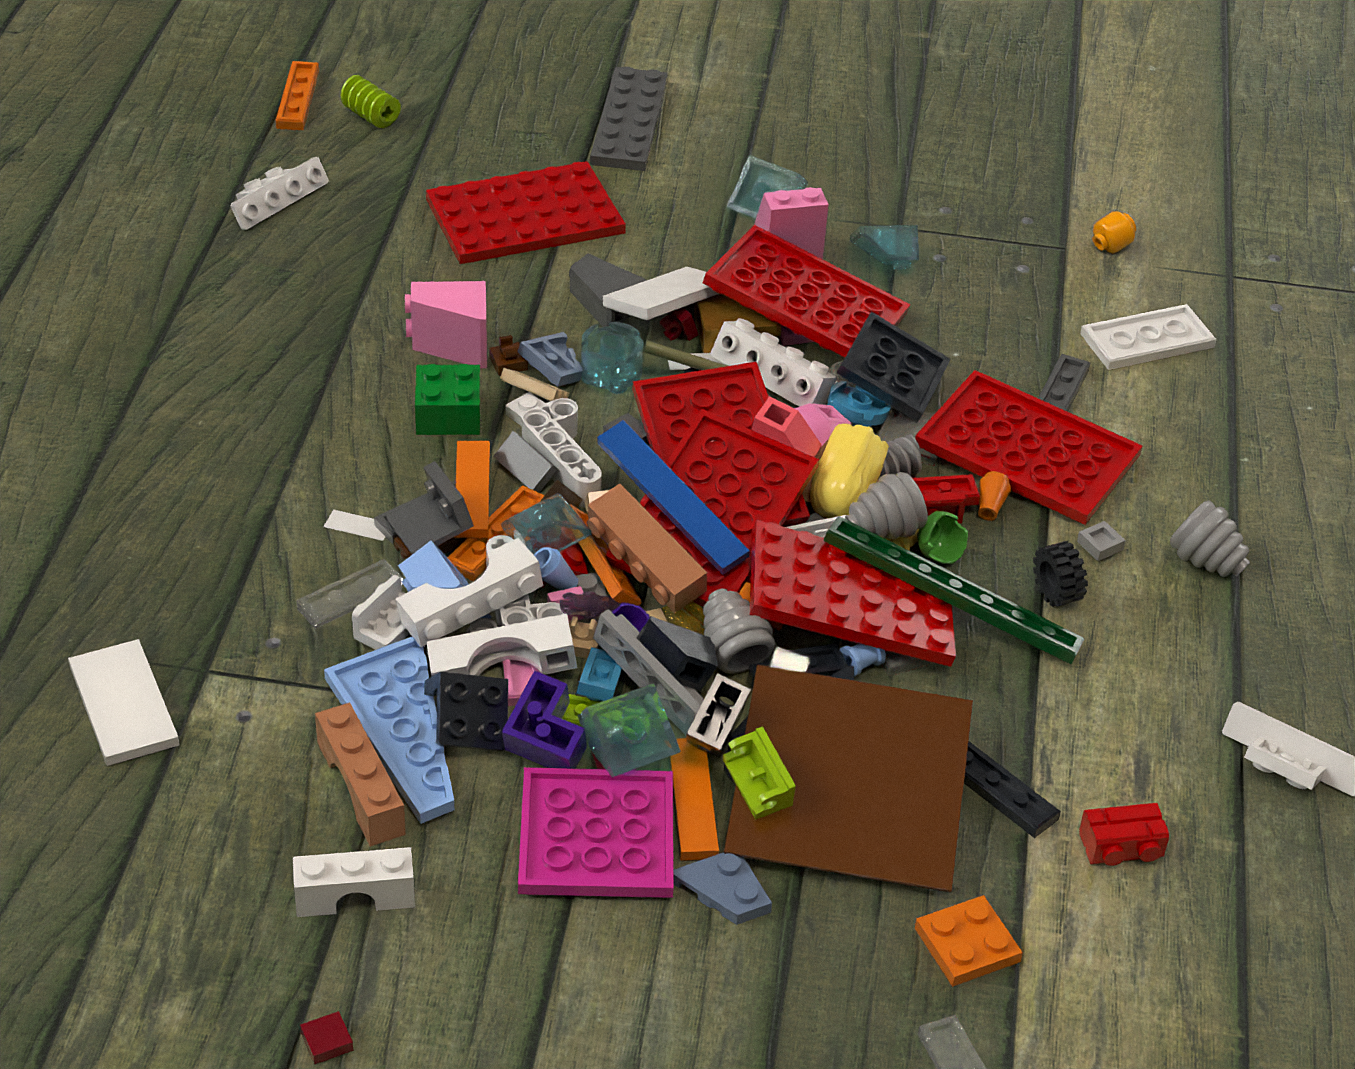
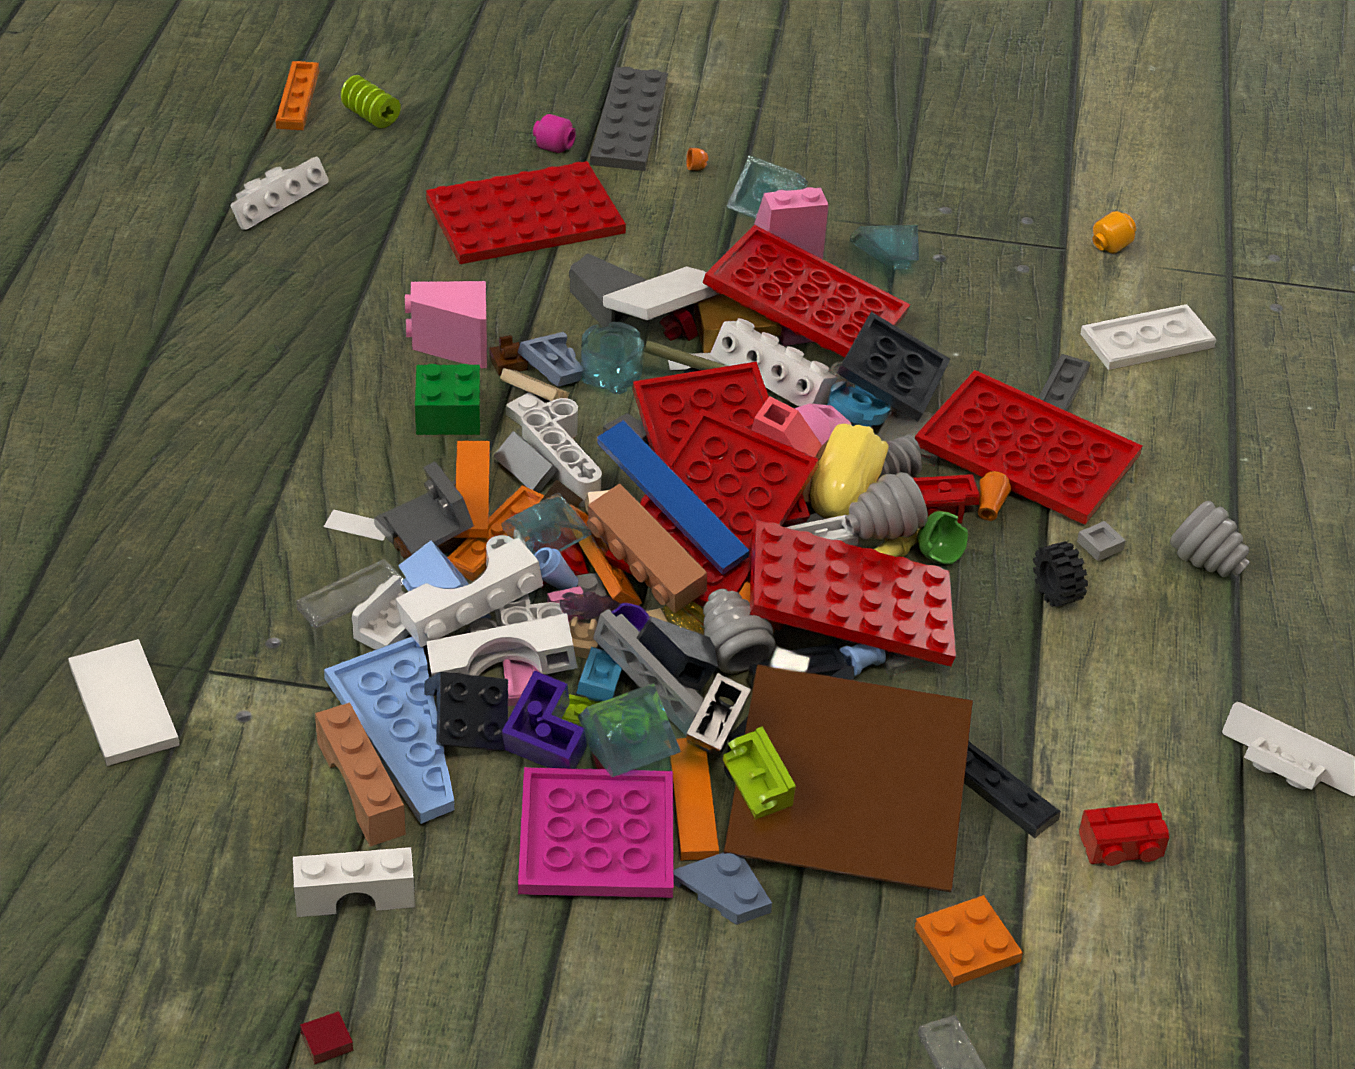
(554, 133): none -> dark pink head
(696, 159): none -> orange hinge
(954, 589): dark green tile -> none

